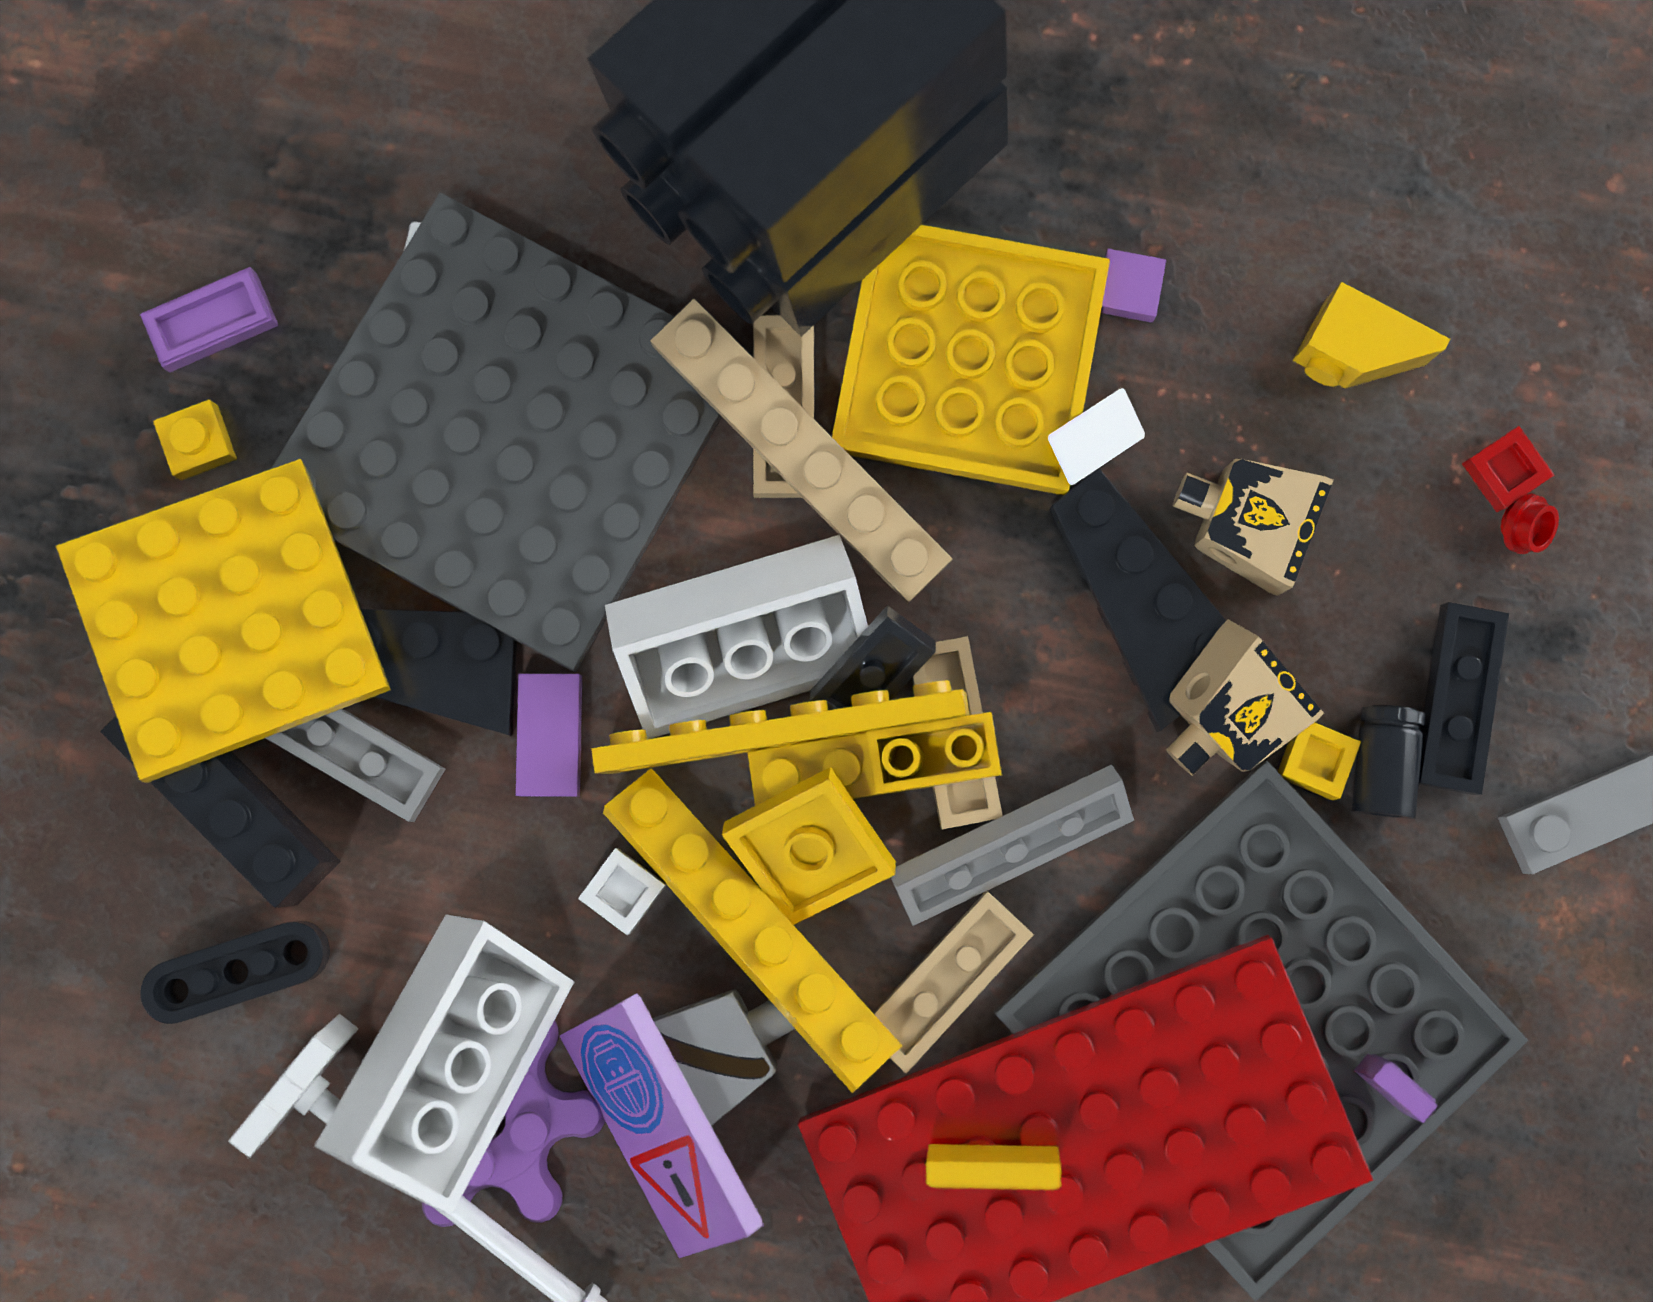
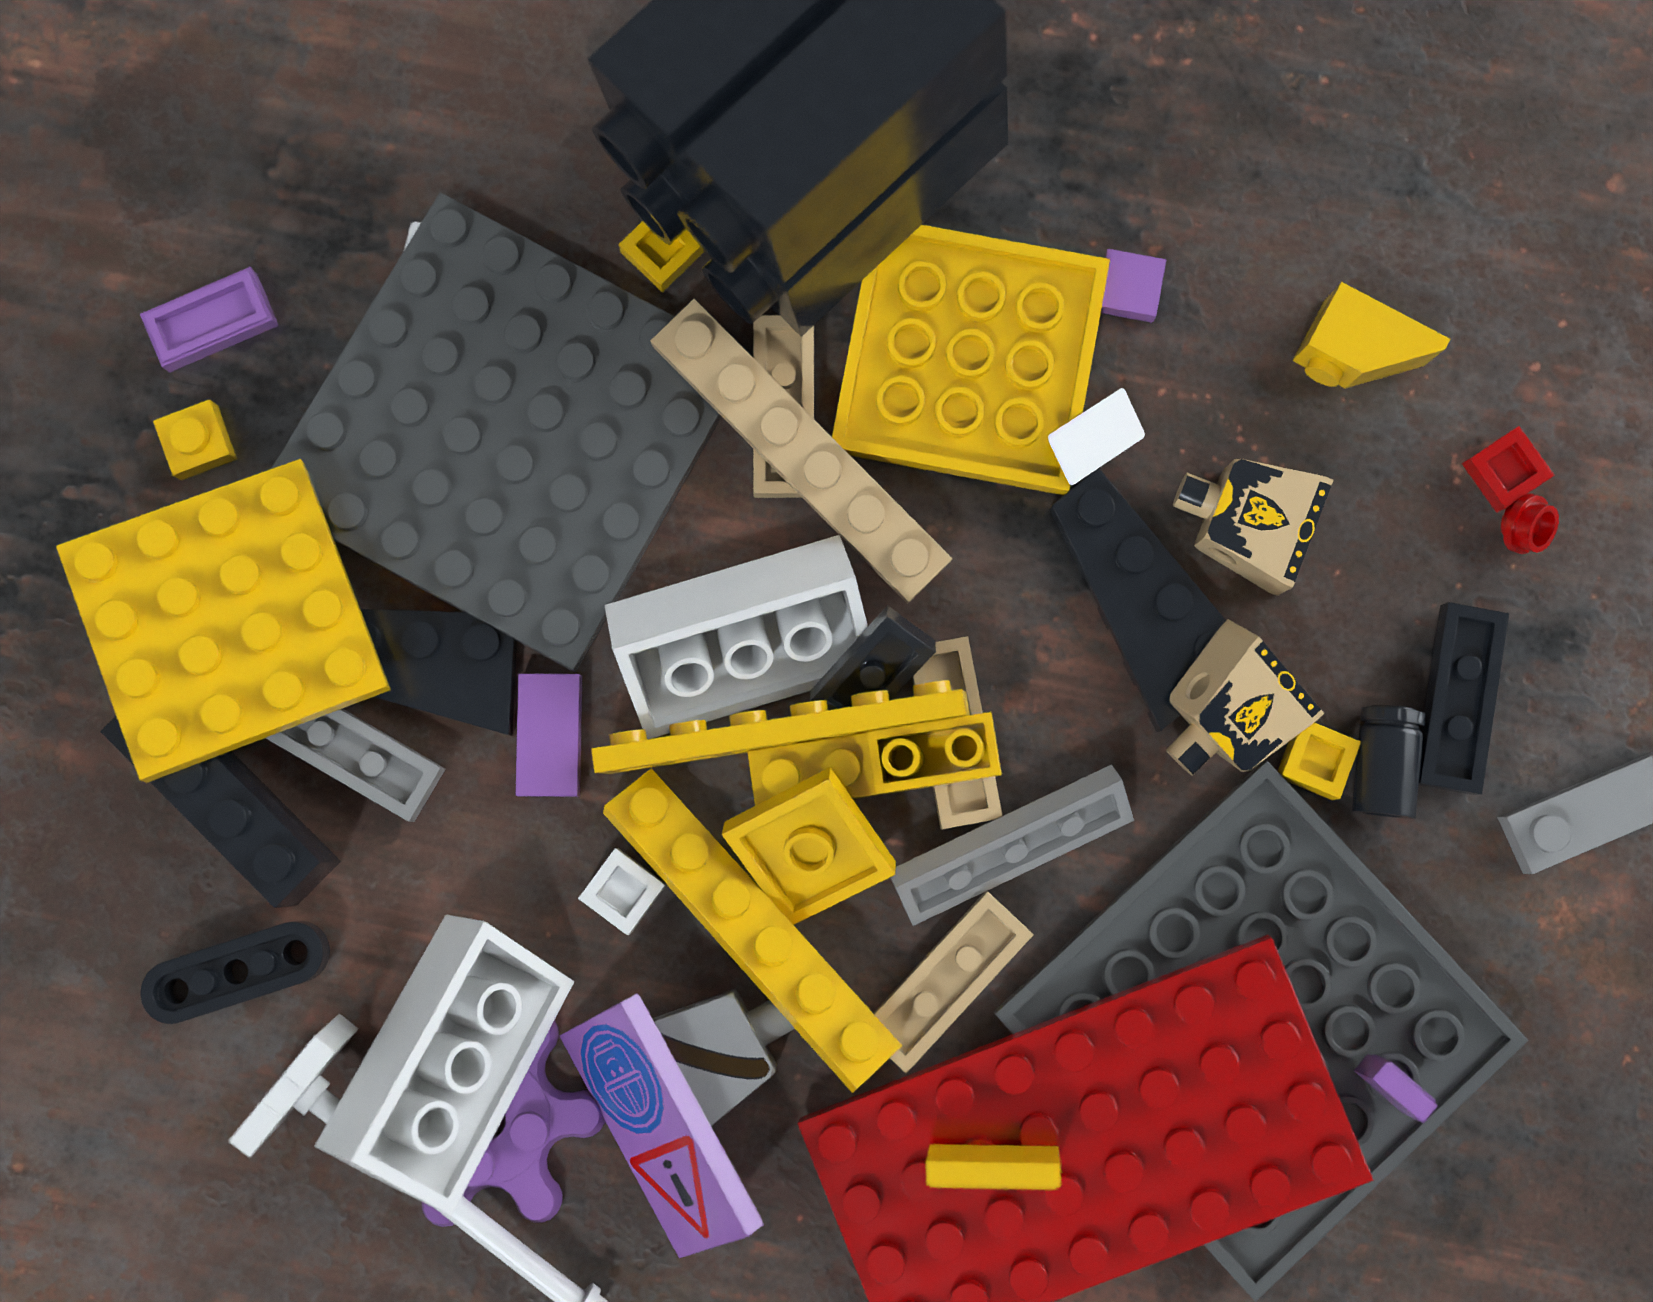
(656, 259): none -> yellow plate

